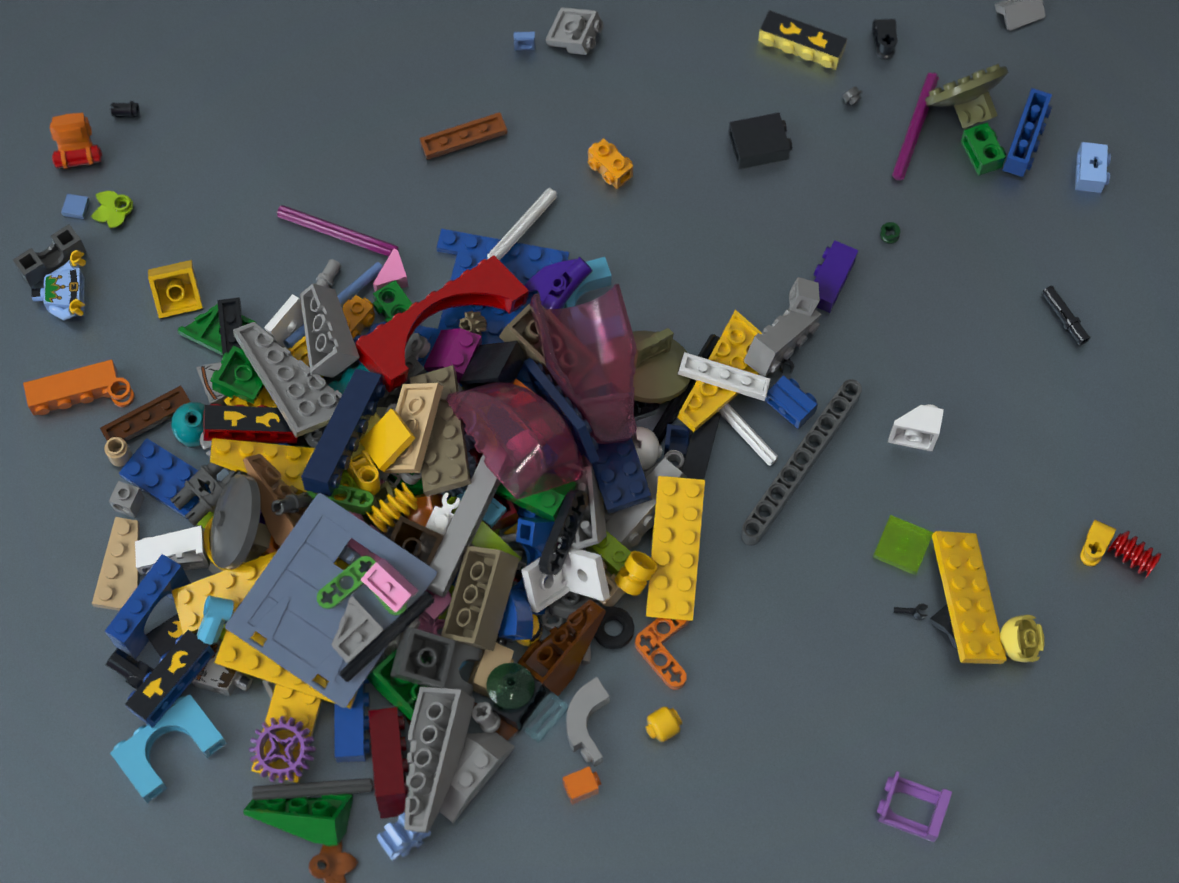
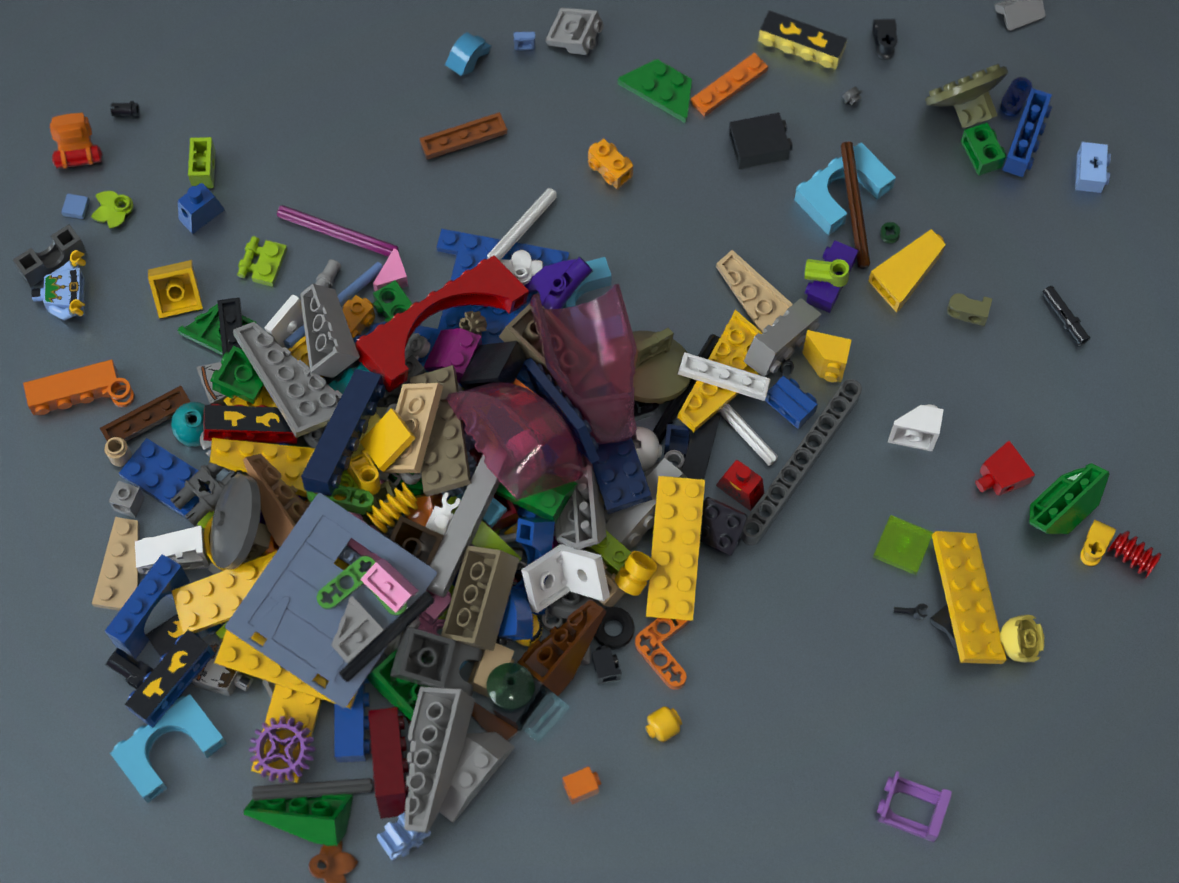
(198, 207): none -> blue torso
(202, 161): none -> lime brick
(215, 613): medium azure piece -> none
(268, 264): none -> lime plate
(291, 503): dark grey pin -> none
(466, 52): none -> dark azure brick
(488, 720): light grey bush -> none
(522, 266): none -> white plate
(574, 507): black beam -> none
(583, 704): light grey arch -> none
(606, 665): none -> black brick
(661, 87): none -> green wing
(721, 525): none -> black bracket
(729, 84): none -> orange plate
(741, 483): none -> red torso
(754, 293): none -> tan wing
(804, 296): light grey brick -> none
(815, 197): none -> medium azure arch
(825, 271): none -> lime piece
(826, 354): none -> yellow slope
(855, 204): none -> reddish brown axle
(905, 270): none -> yellow slope
(914, 128): magenta axle -> none
(969, 309): none -> olive leg
(1004, 471): none -> red torso
(1015, 97): none -> clear blue plate
(1069, 500): none -> green wedge

